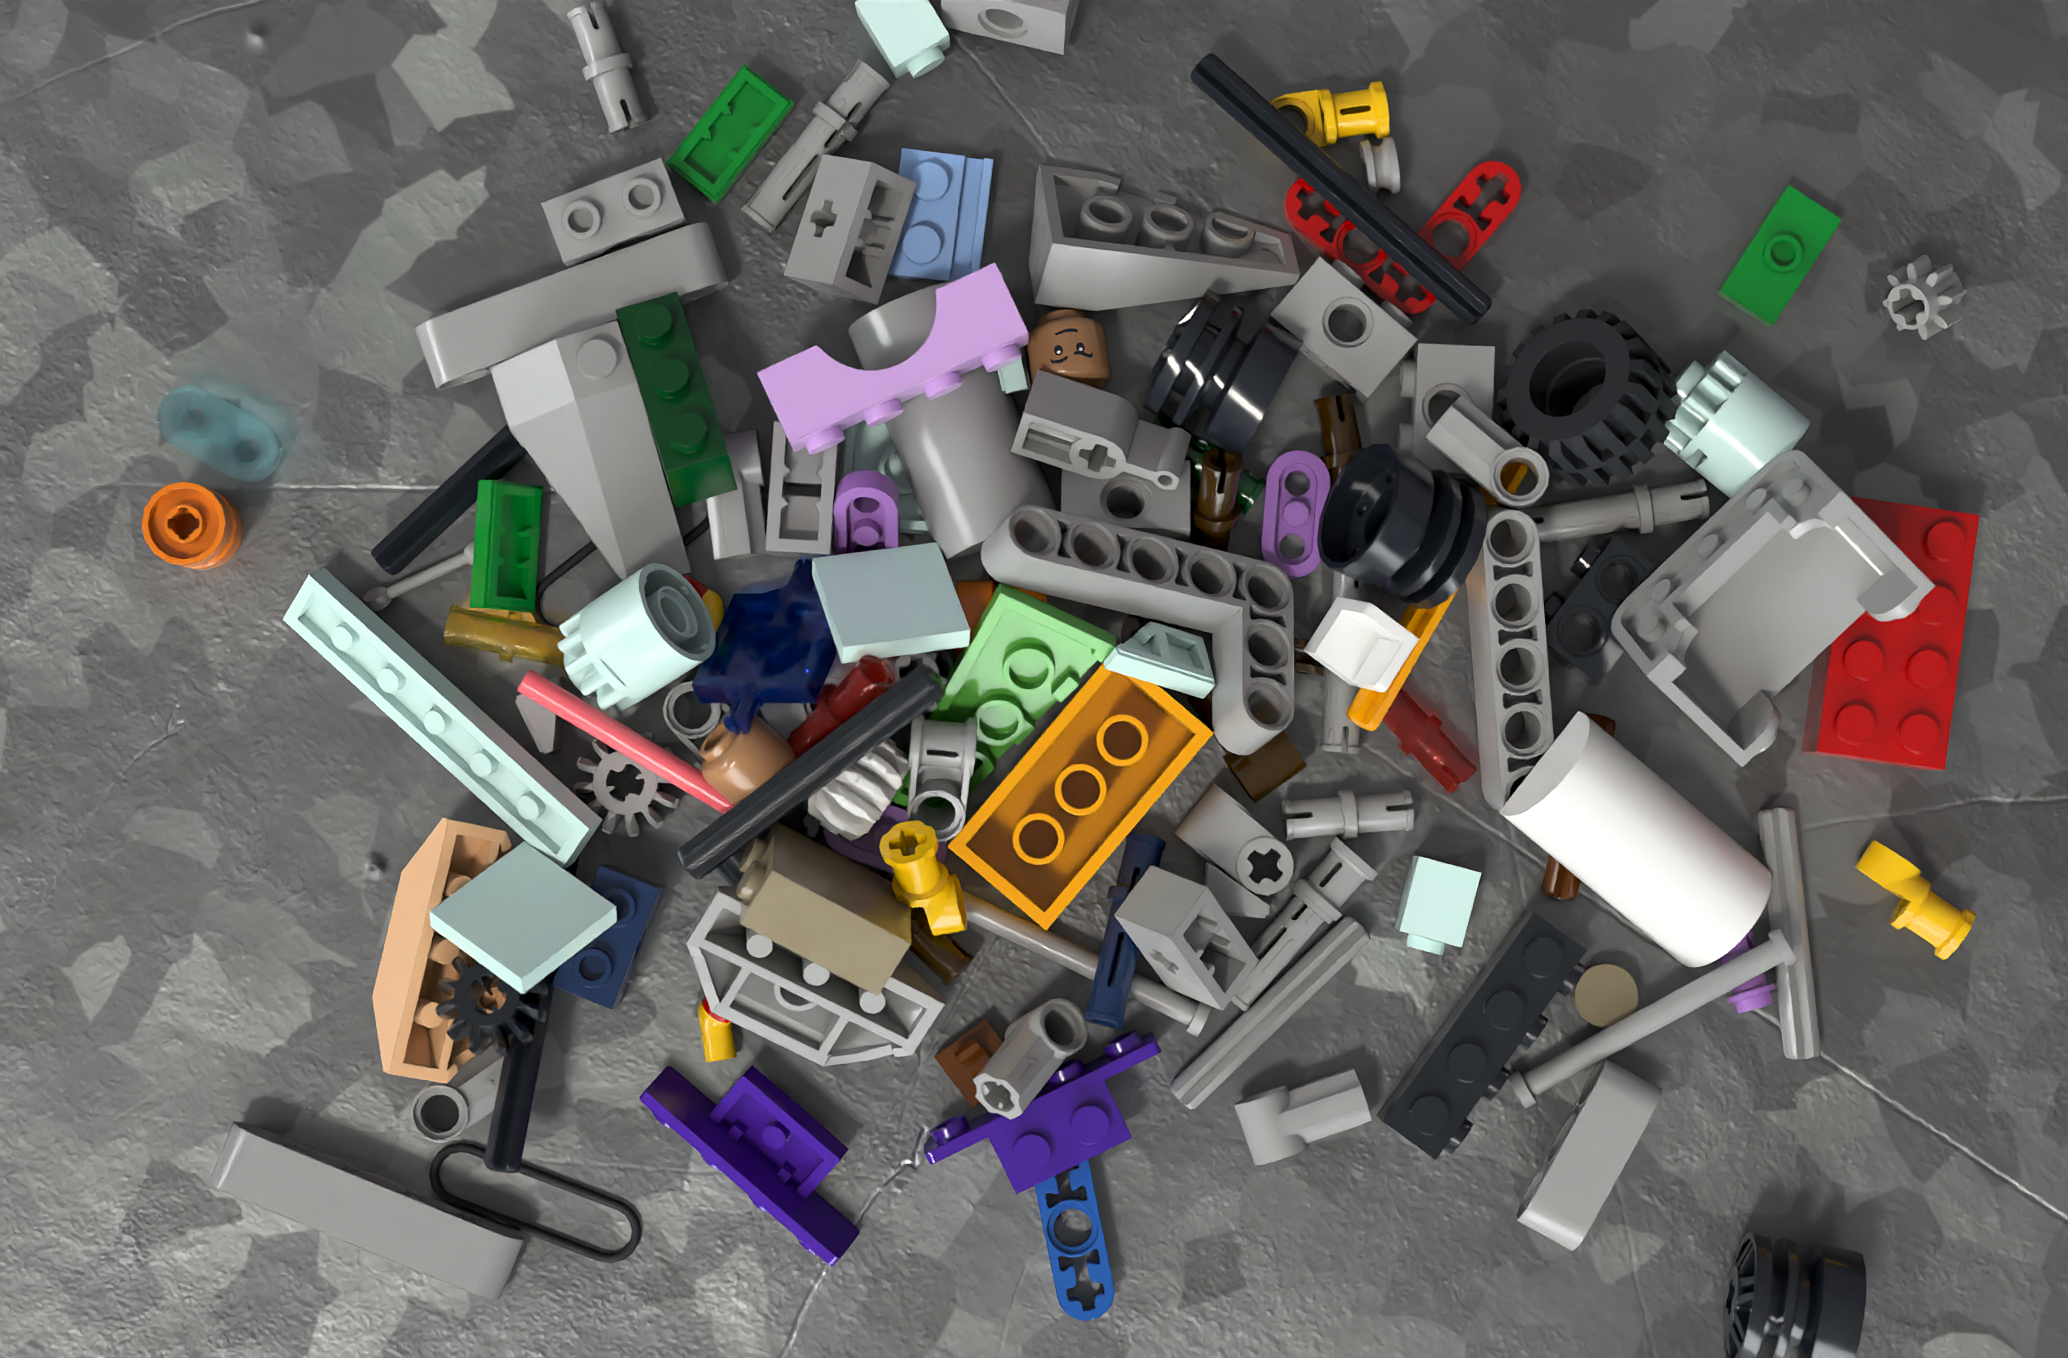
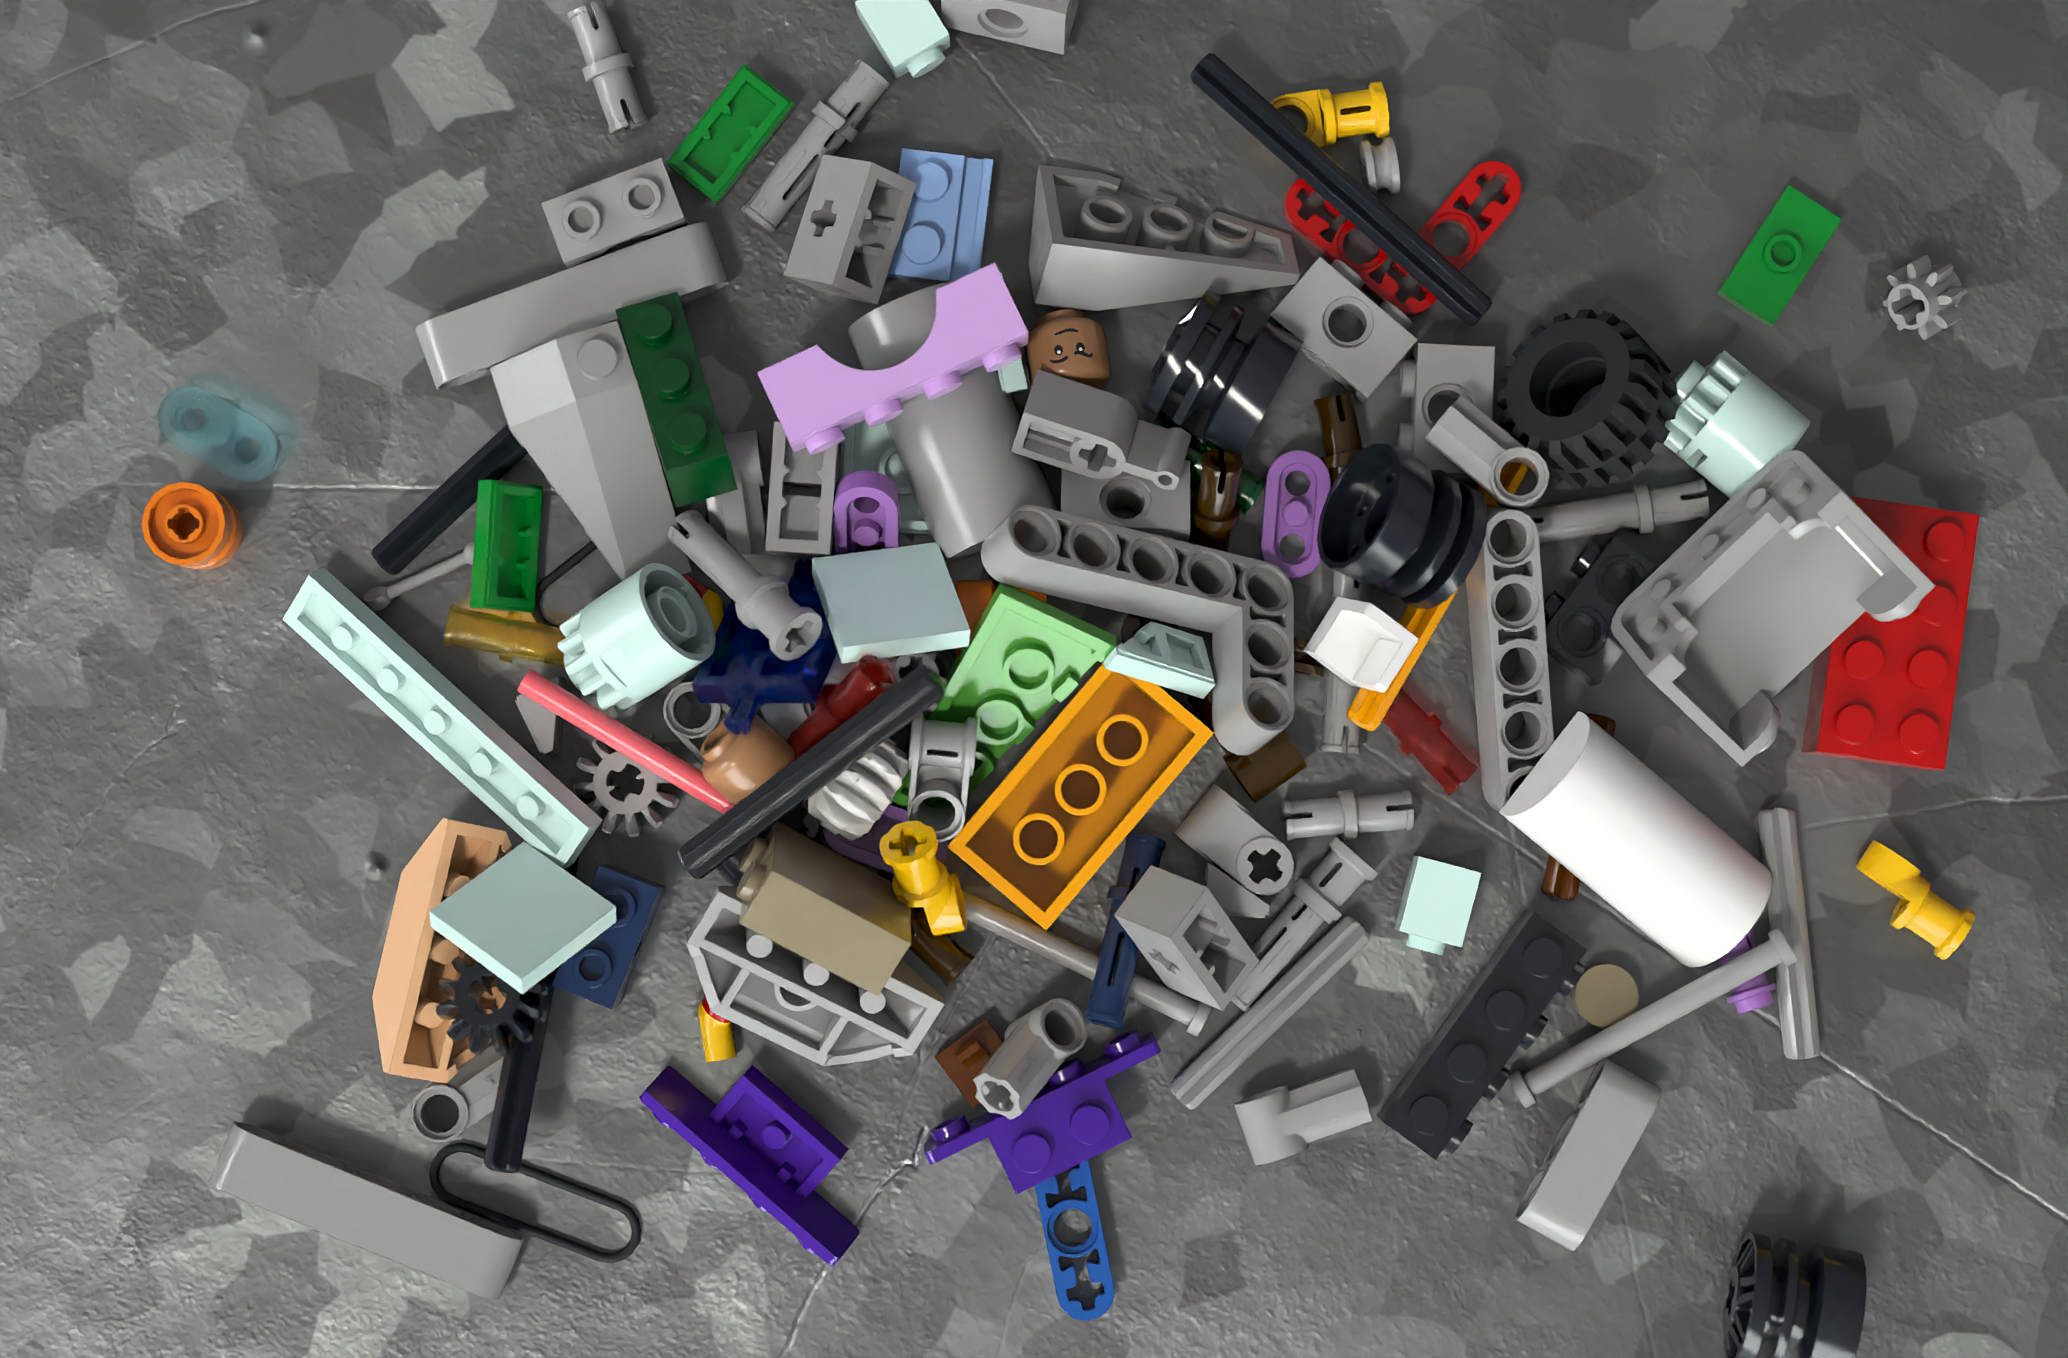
(760, 599): none -> light grey pin

